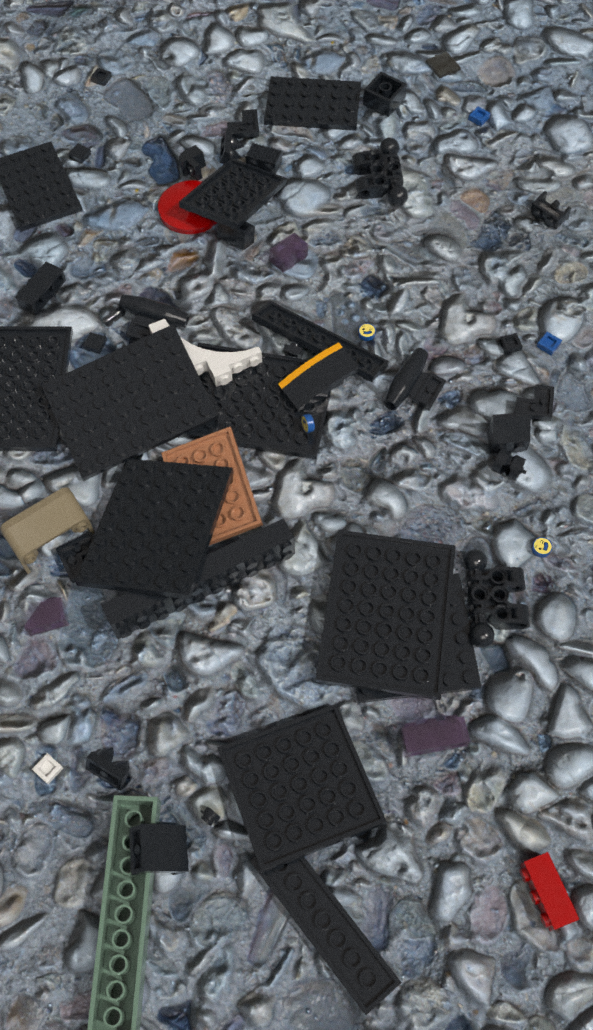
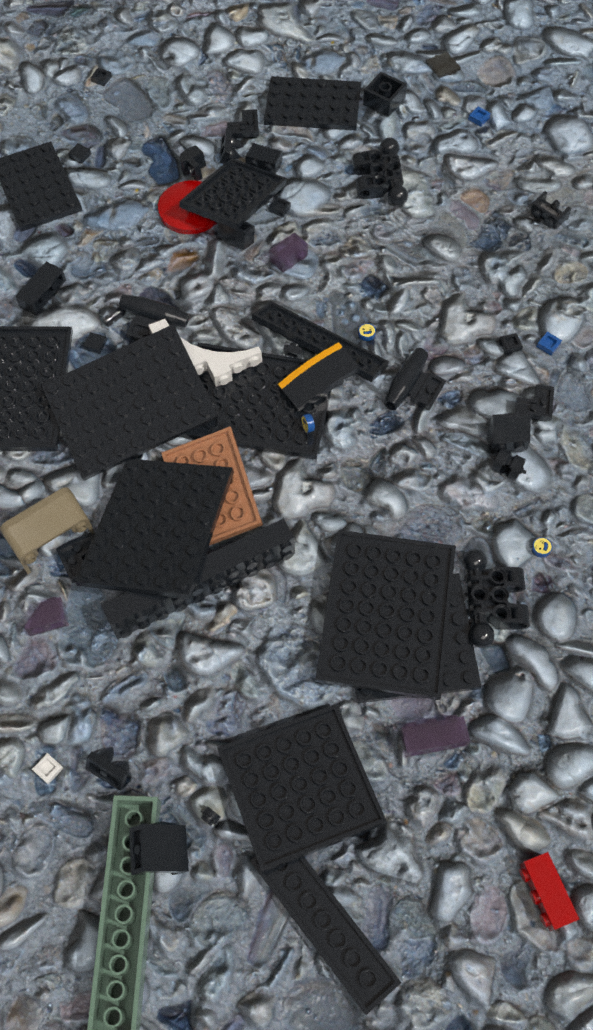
(279, 207): none -> black tile

